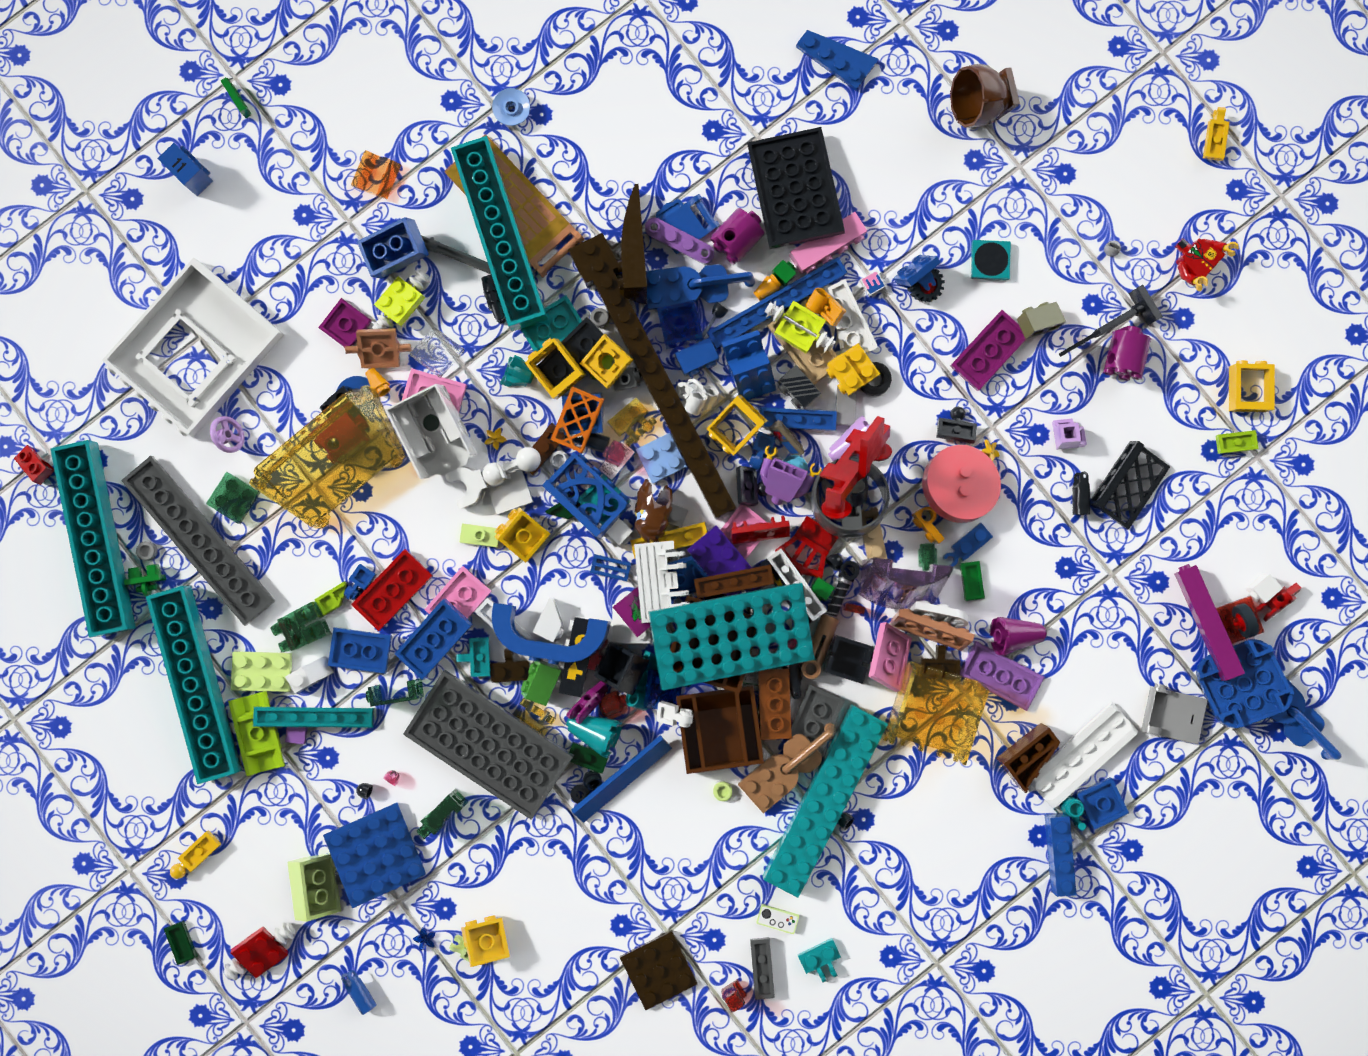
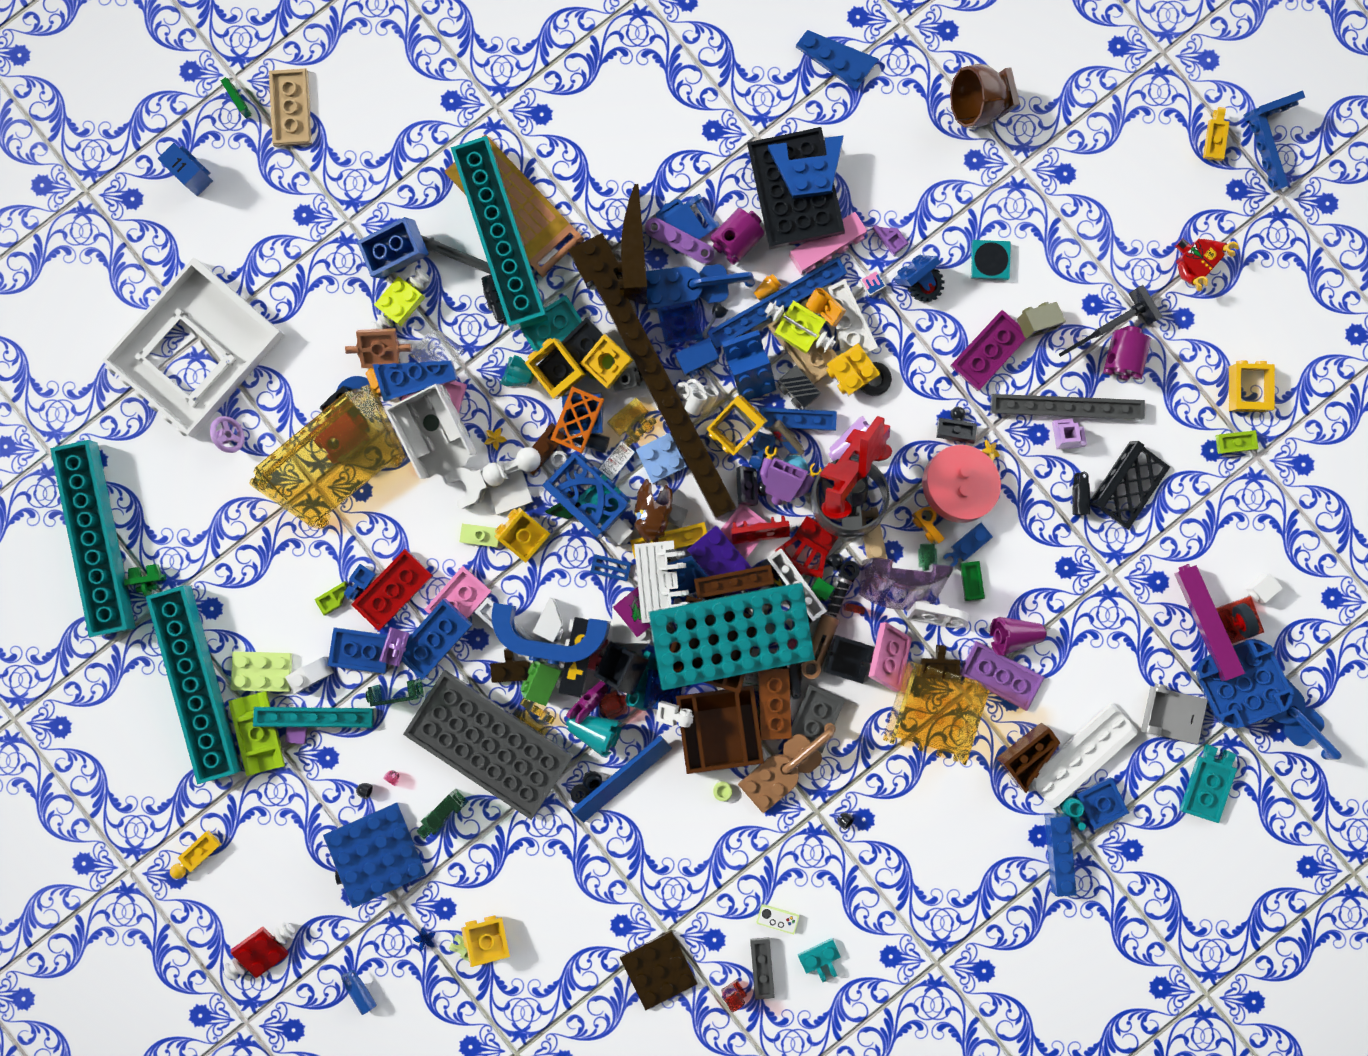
(33, 465): red plate -> none
(146, 551): light grey tile -> none
(180, 942): dark green tile -> none
(198, 540): dark grey plate -> none
(233, 497): clear green plate -> none
(290, 107): none -> tan tile
(295, 631): clear green hips -> none
(313, 887): yellowish green slope -> none
(343, 323): magenta tile -> none
(375, 175): clear orange slope -> none
(394, 647): none -> medium lavender hips
(408, 378): none -> blue wing
(478, 657): teal plate -> none
(511, 98): light blue dish -> none
(587, 758): dark green plate -> none
(599, 317): light grey tile -> none
(614, 453): clear pink plate -> none
(784, 272): green plate -> none
(808, 175): none -> blue wing
(824, 801): teal brick -> none
(845, 408): light grey tile -> none
(891, 238): none -> medium lavender tile
(938, 632): nougat plate -> none
(1067, 406): none -> dark grey plate
(1111, 251): light grey hinge -> none
(1209, 784): none -> teal tile
(1264, 138): none -> blue bracket
(1286, 597): red hinge -> none

